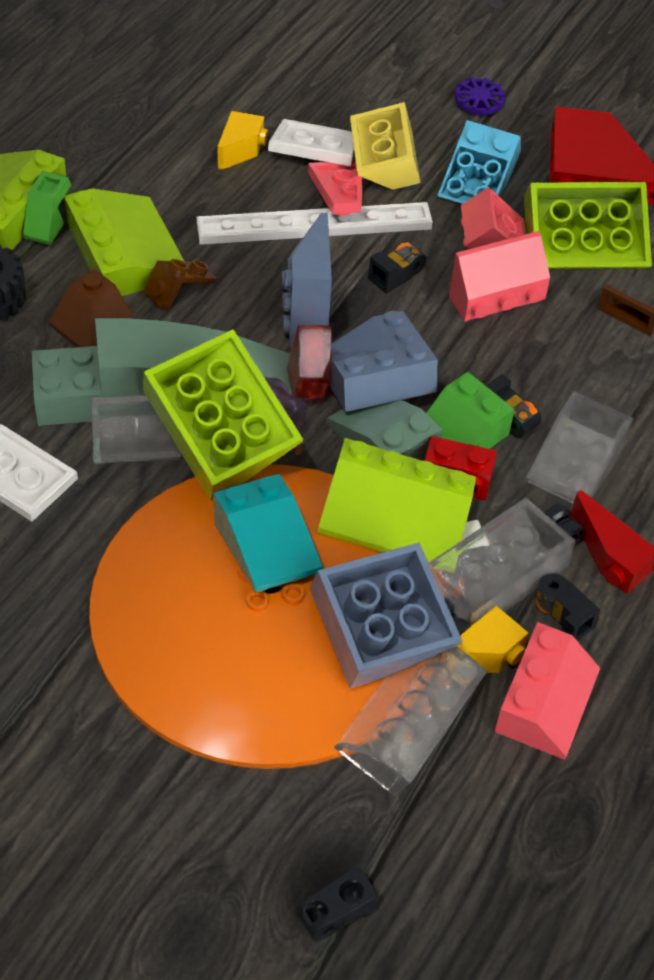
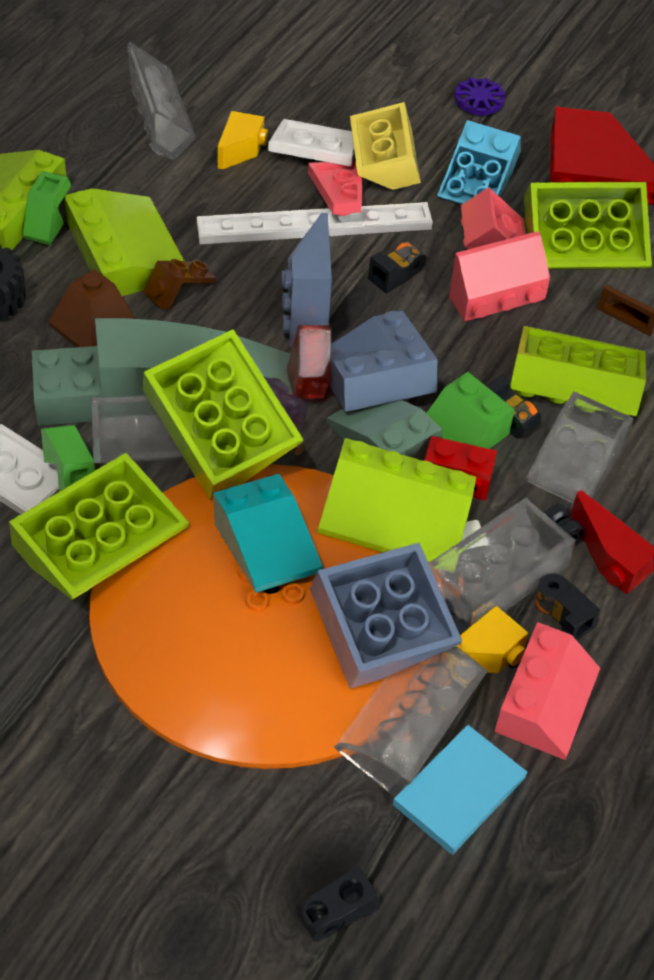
(66, 448): none -> bright green slope
(95, 527): none -> lime slope
(159, 103): none -> clear slope
(459, 789): none -> medium azure tile
(561, 363): none -> lime slope

